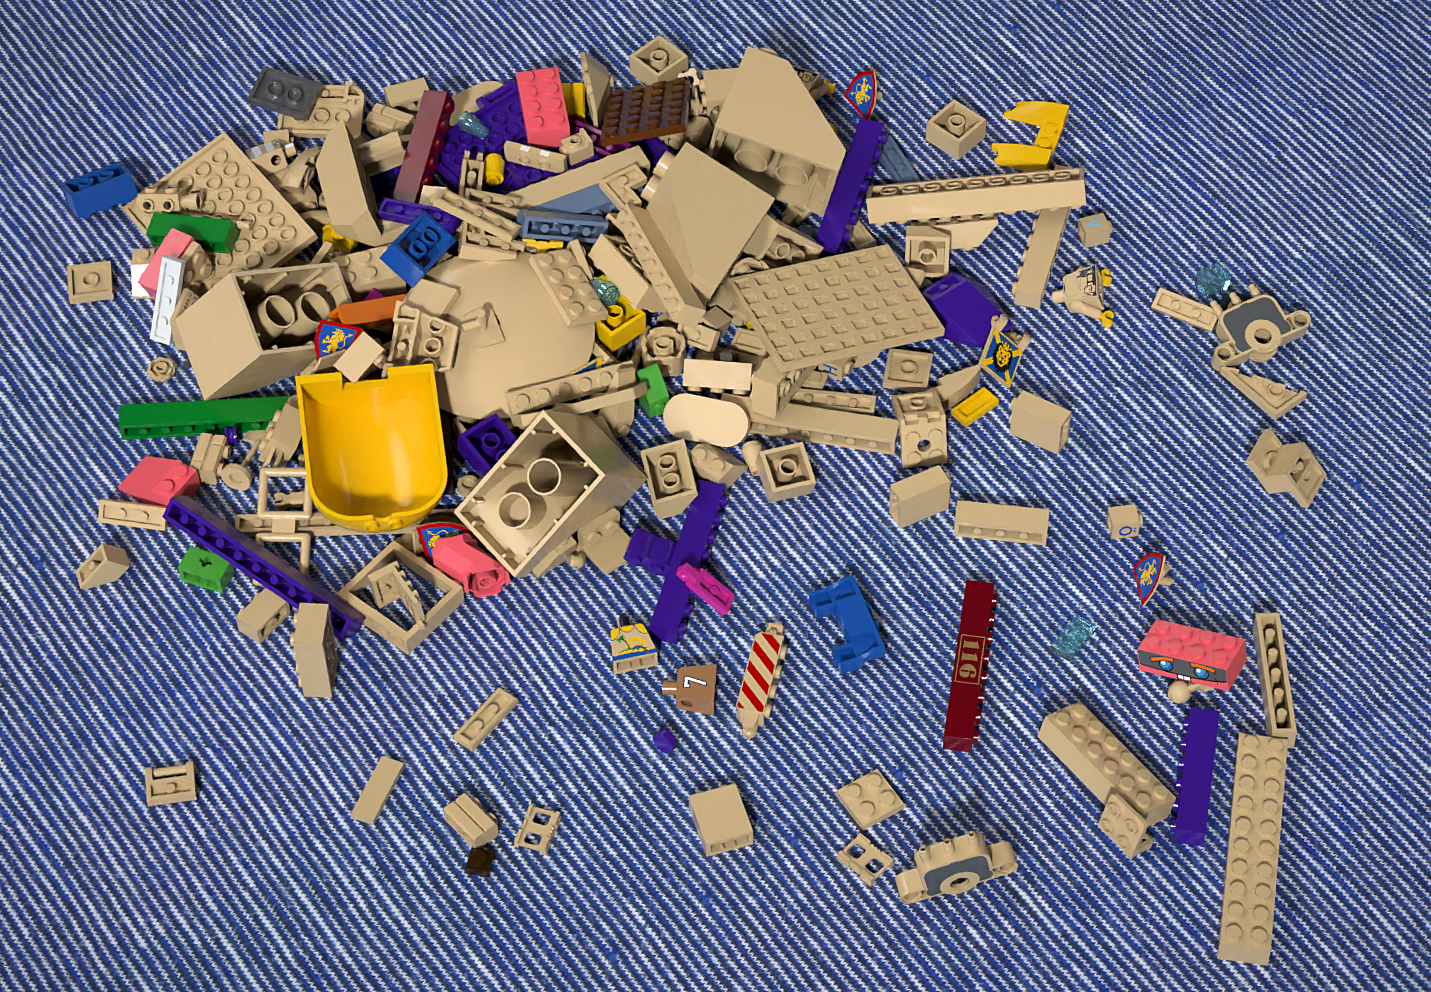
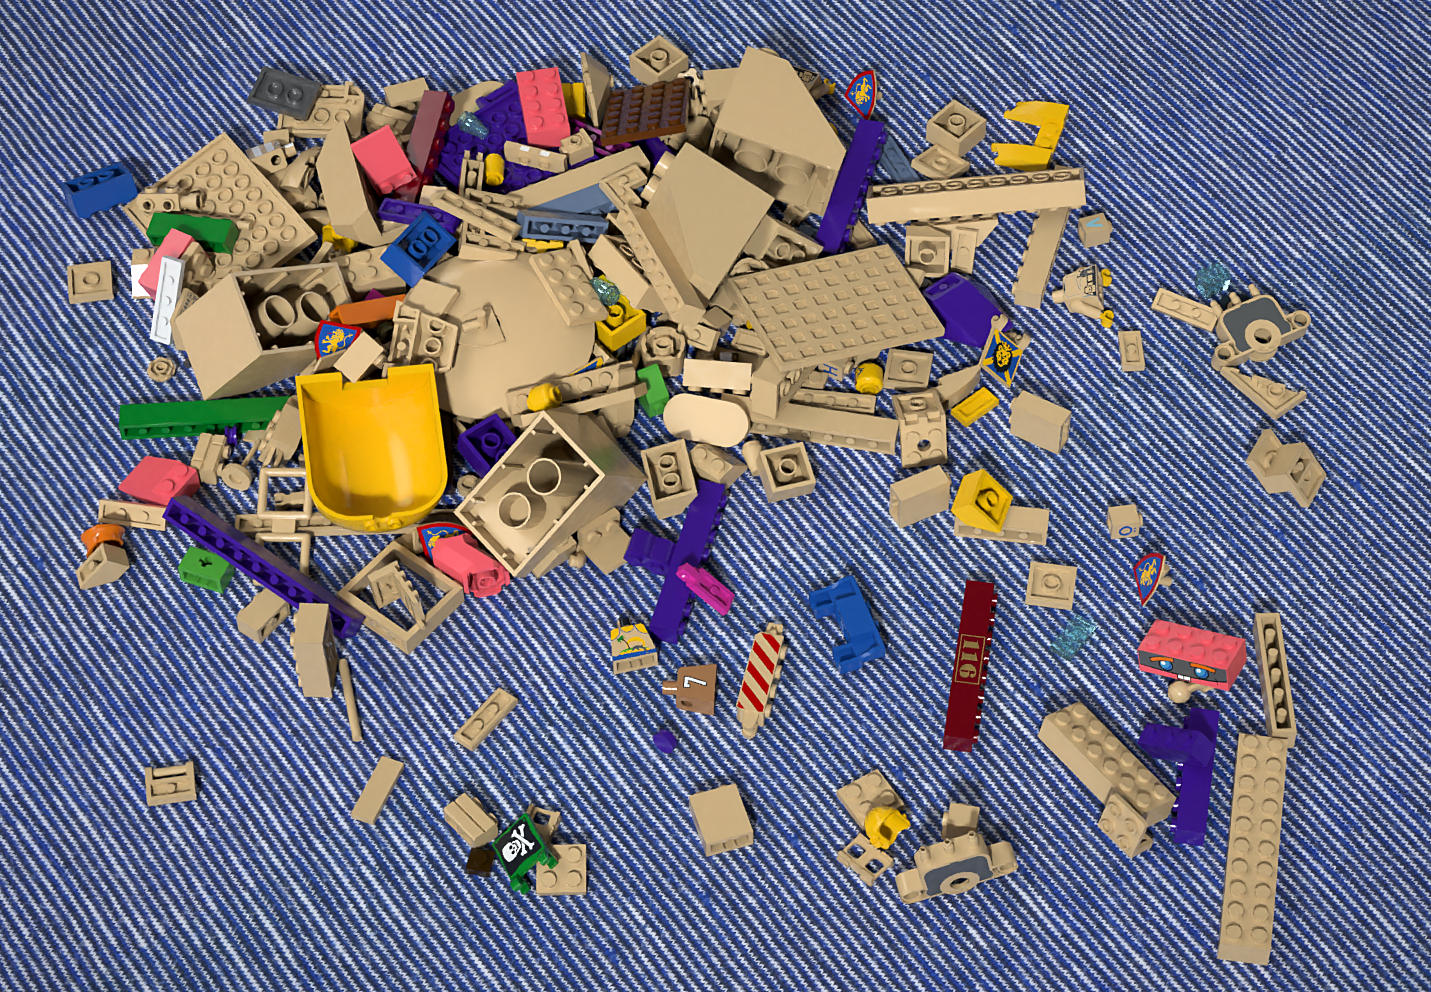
(102, 533): none -> orange hat
(350, 700): none -> tan bar
(383, 160): none -> coral slope
(385, 331): none -> olive bush
(520, 850): none -> flag
(544, 397): none -> yellow head
(567, 876): none -> tan plate
(869, 379): none -> yellow head
(884, 825): none -> yellow cap
(940, 164): none -> tan plate
(960, 820): none -> tan brick
(964, 250): none -> tan plate
(982, 502): none -> yellow slope
(1051, 585): none -> tan plate
(1131, 351): none -> tan plate
(1176, 744): none -> dark purple brick

